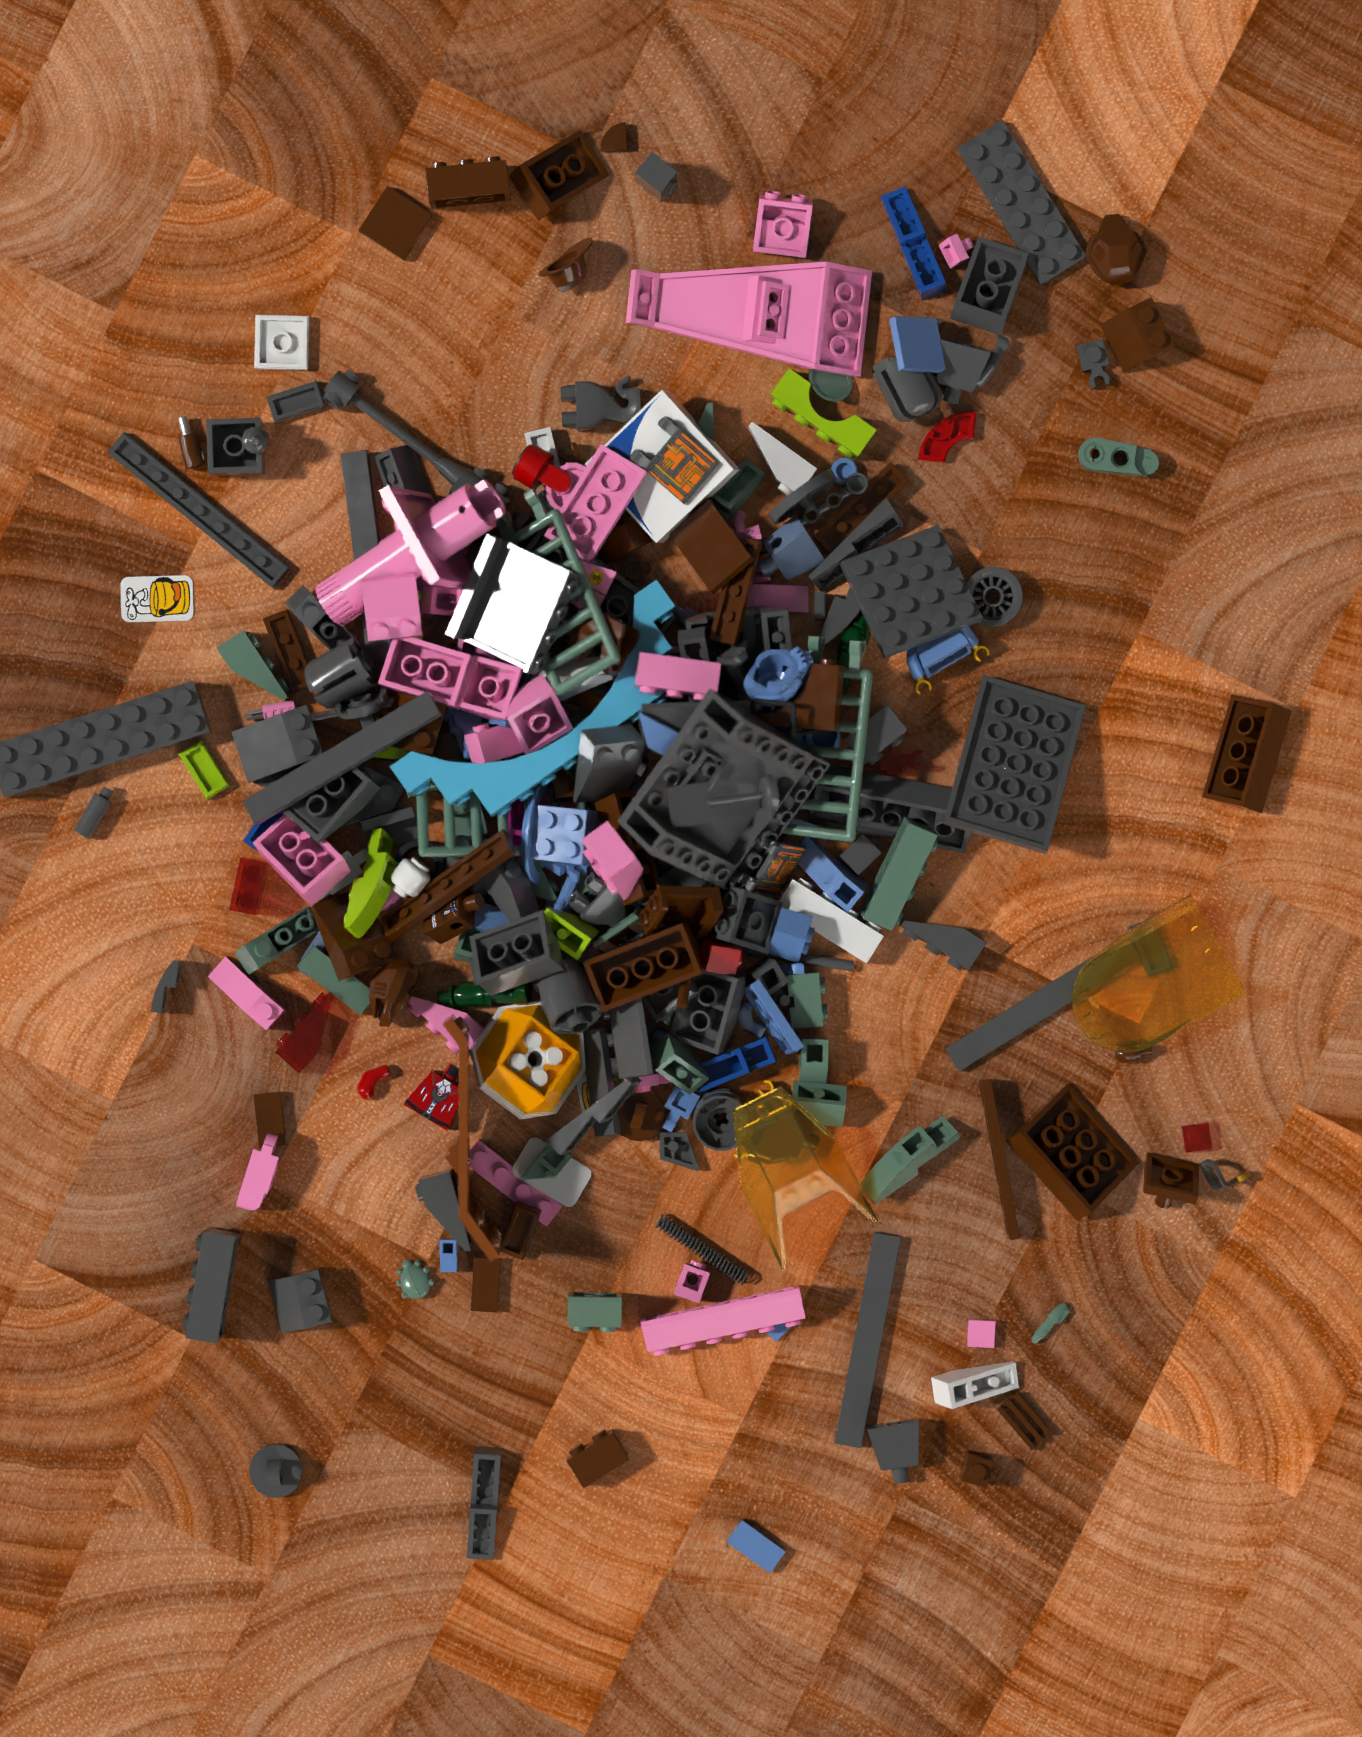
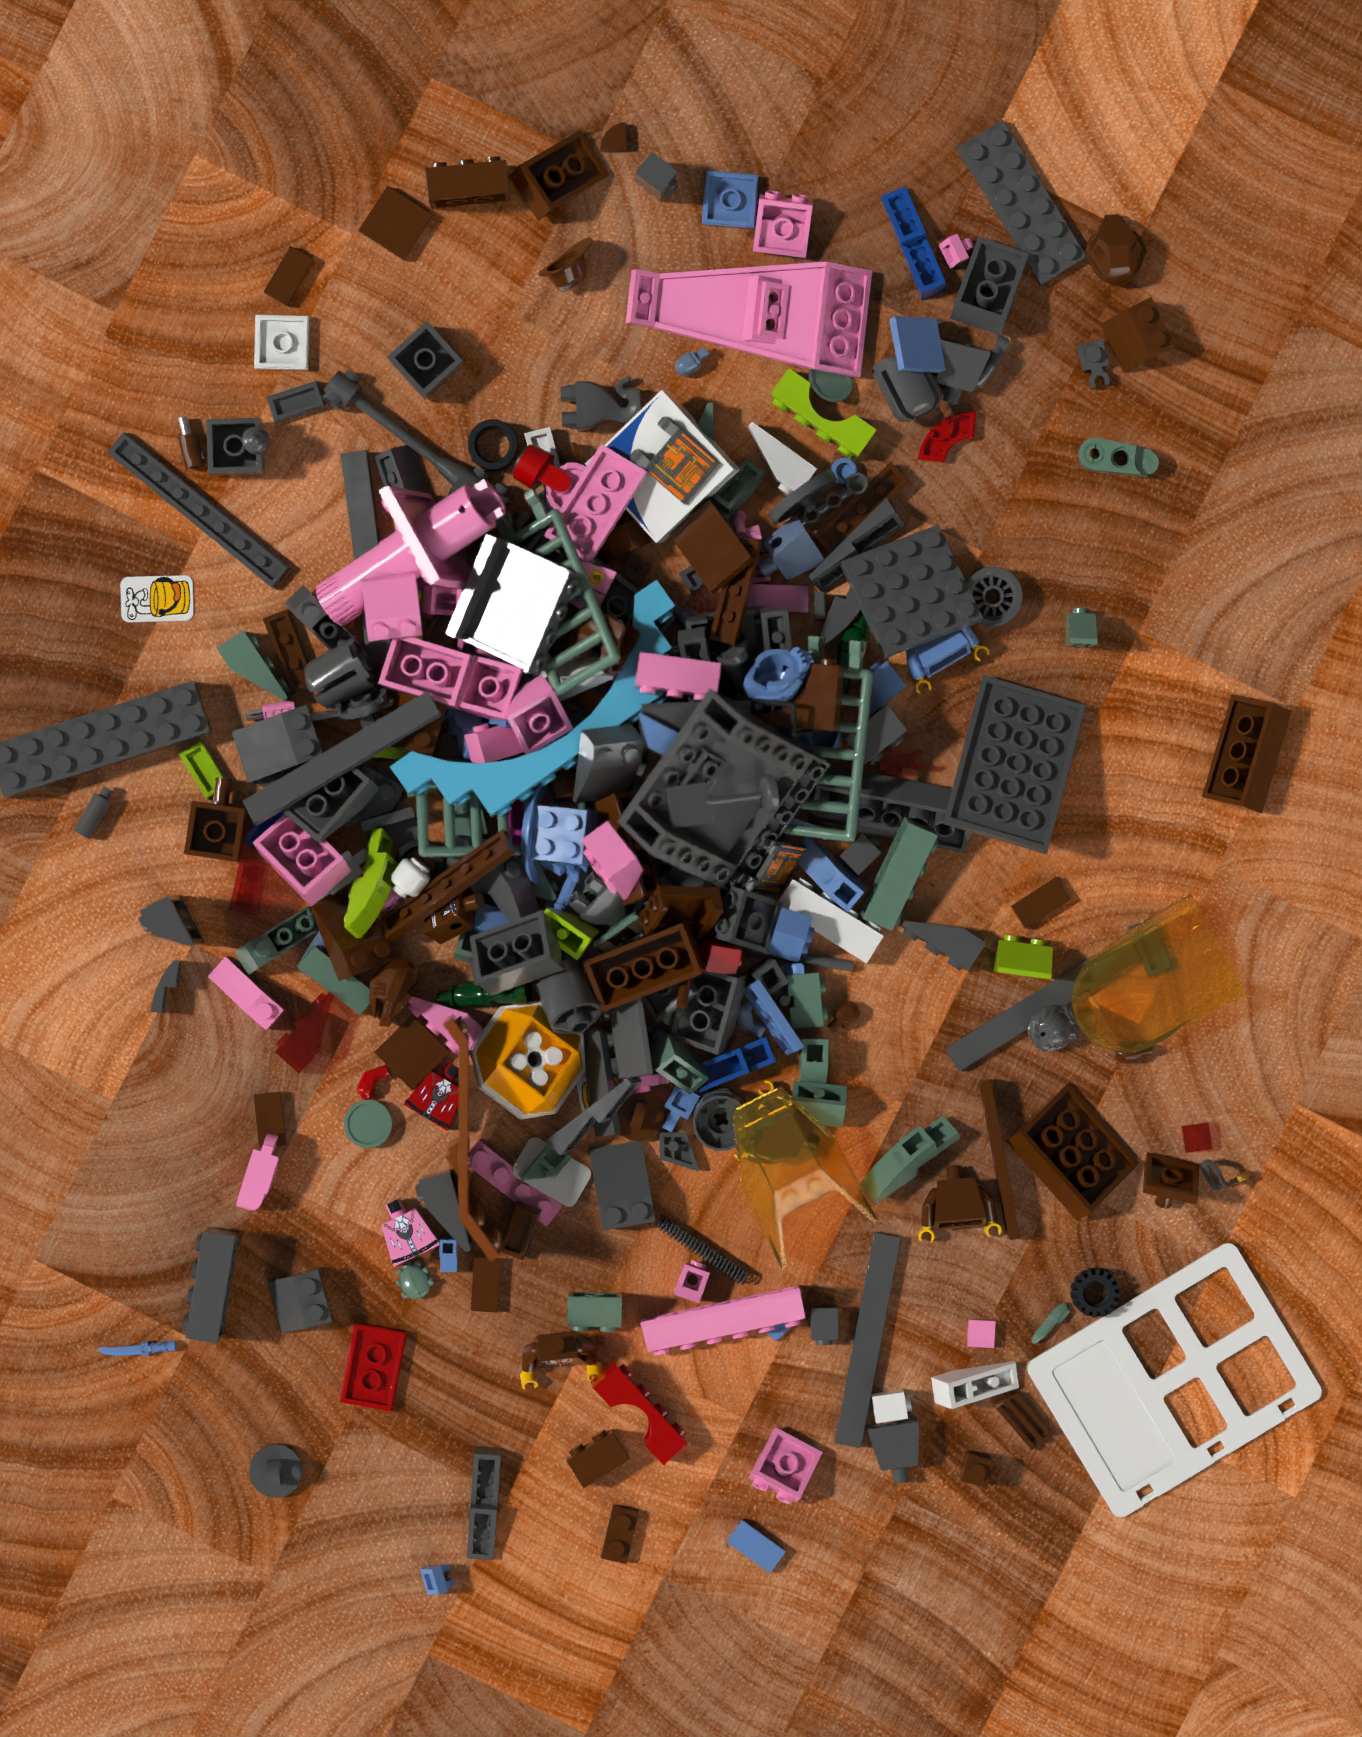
(144, 1349): none -> medium blue piece
(171, 921): none -> dark grey slope
(216, 827): none -> reddish brown brick
(288, 276): none -> reddish brown tile
(367, 1124): none -> sand green piece
(373, 1366): none -> red tile
(407, 1233): none -> bright pink torso
(412, 1052): none -> reddish brown tile
(425, 360): none -> dark grey brick
(434, 1579): none -> medium blue tile
(493, 424): none -> black tyre
(556, 1351): none -> reddish brown torso
(618, 1388): none -> red arch
(619, 1534): none -> reddish brown plate
(622, 1185): none -> dark grey slope
(690, 362): none -> sand blue cylinder
(691, 580): none -> dark grey tile
(730, 200): none -> medium blue tile
(785, 1466): none -> bright pink plate
(824, 1324): none -> dark grey brick
(844, 1016): none -> reddish brown cylinder
(885, 685): none -> medium blue slope
(890, 1405): none -> white brick
(958, 1204): none -> reddish brown torso
(1023, 958): none -> lime slope
(1040, 902): none -> reddish brown tile
(1057, 1024): none -> dark grey hair
(1080, 628): none -> sand green slope
(1111, 1292): none -> black tyre
(1119, 1413): none -> white door

